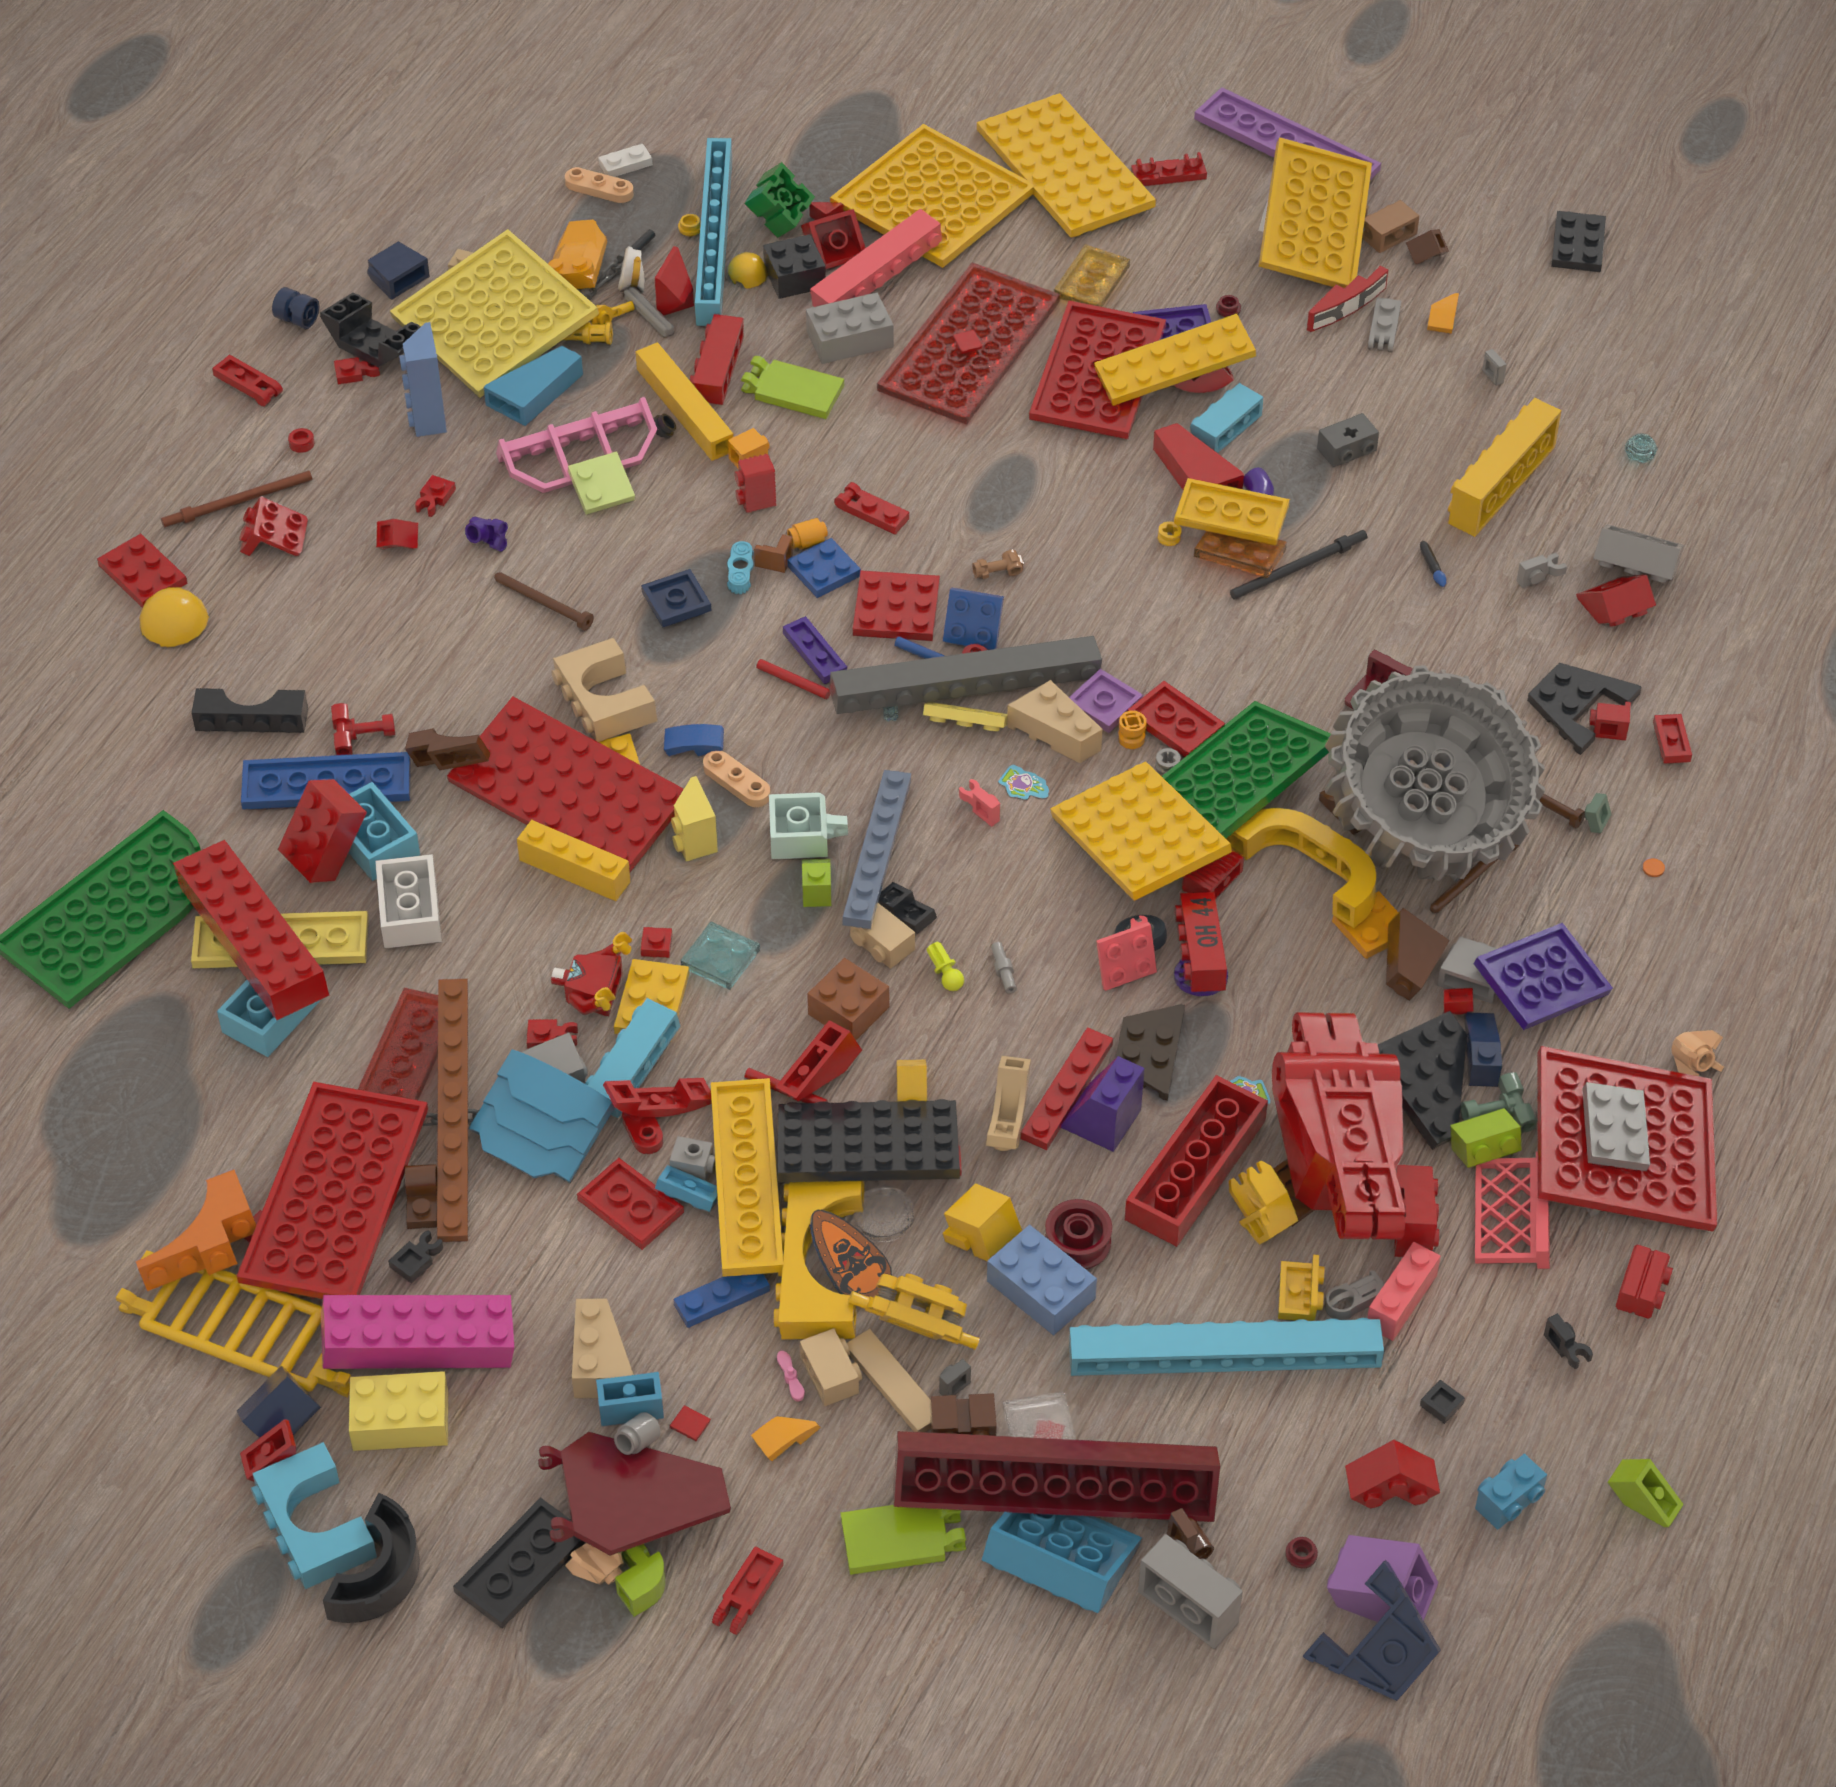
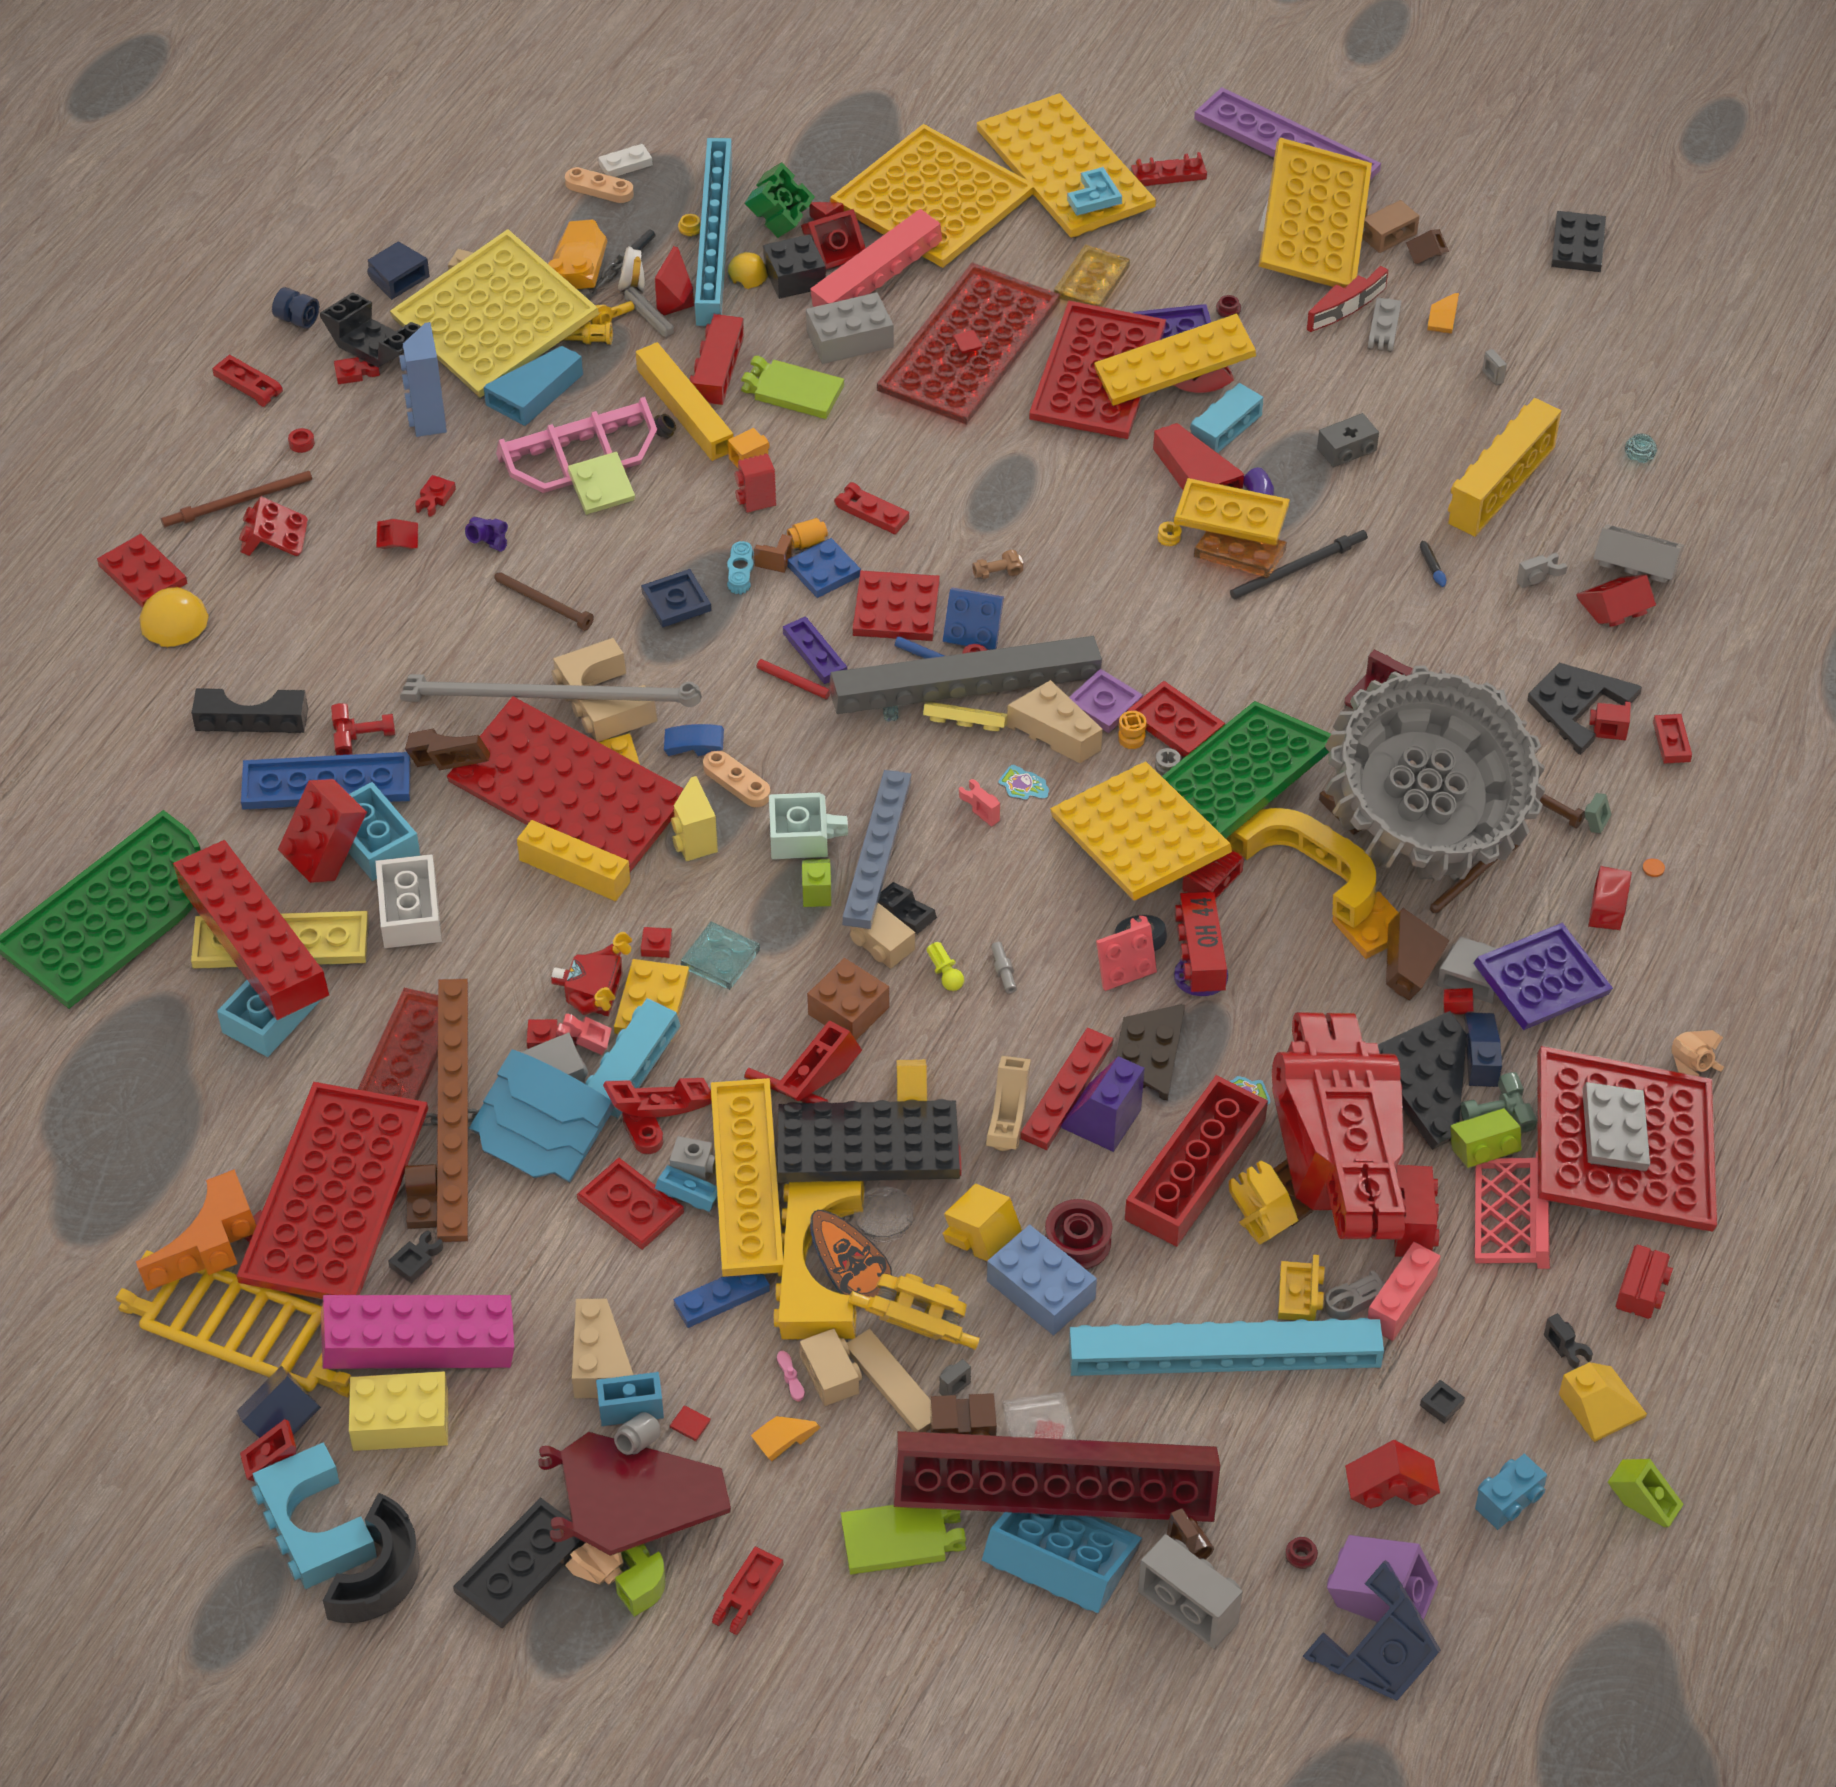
(416, 686): none -> light grey hinge
(588, 1032): none -> coral plate
(1098, 192): none -> medium azure plate
(1599, 1400): none -> yellow slope
(1610, 898): none -> red piece

